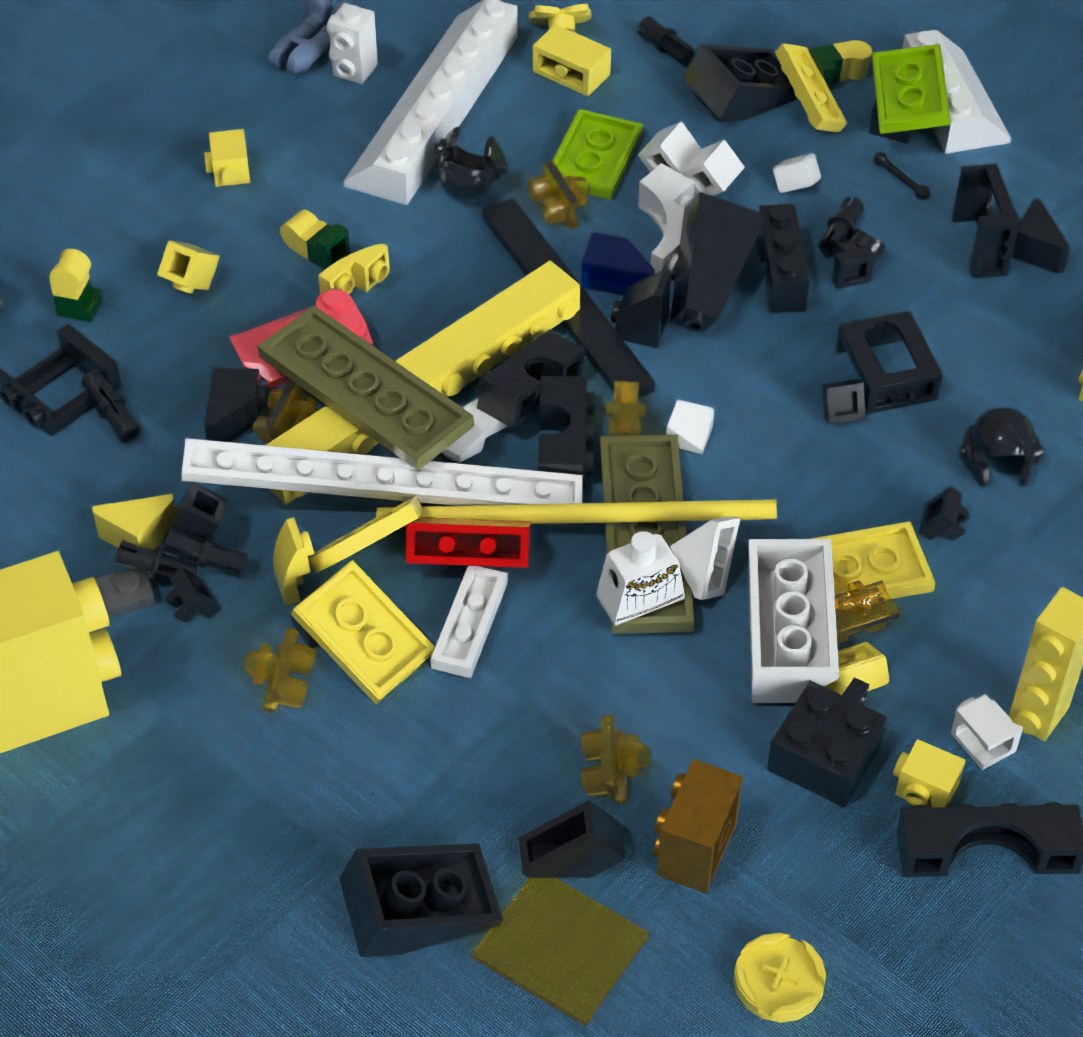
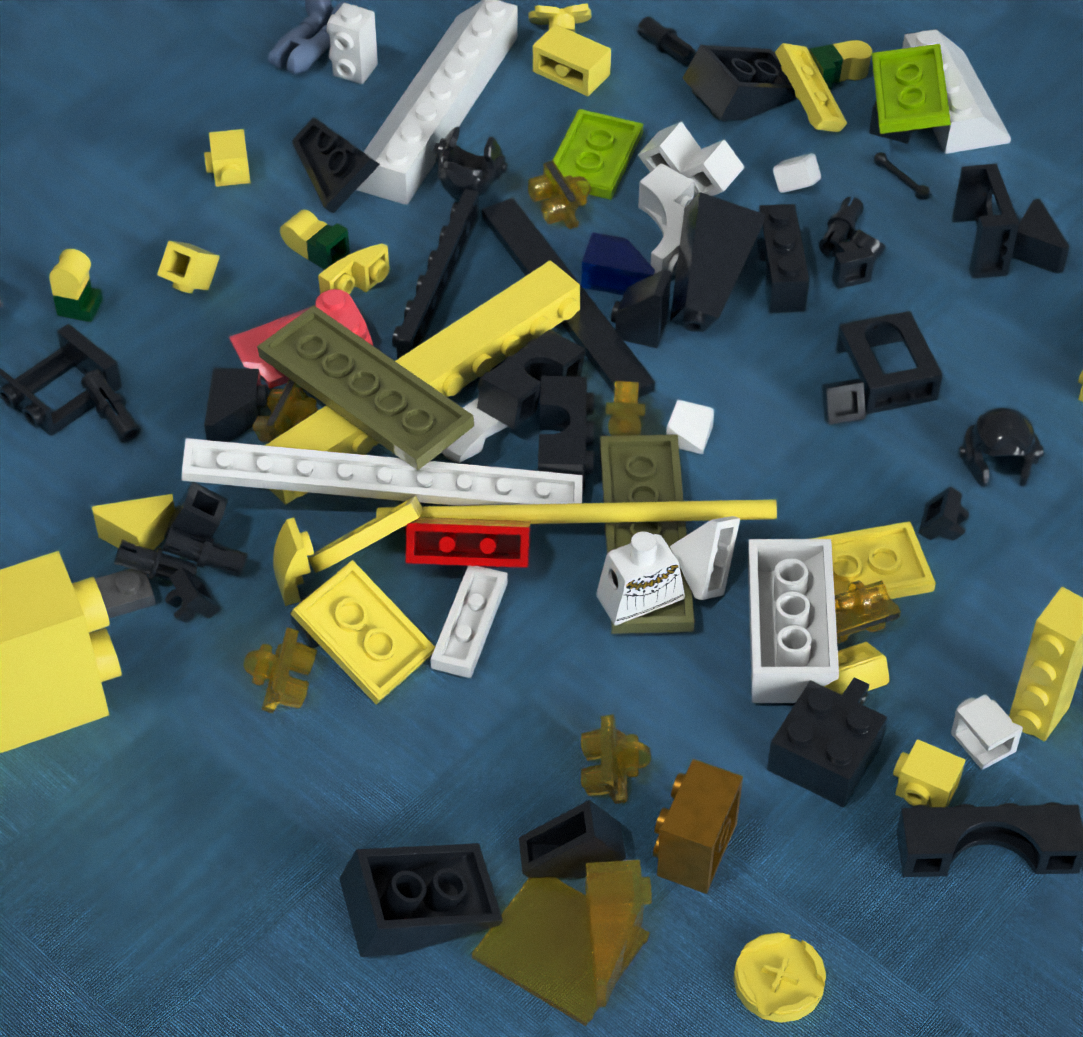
(332, 163): none -> black wing
(441, 268): none -> black plate
(615, 915): none -> clear yellow slope

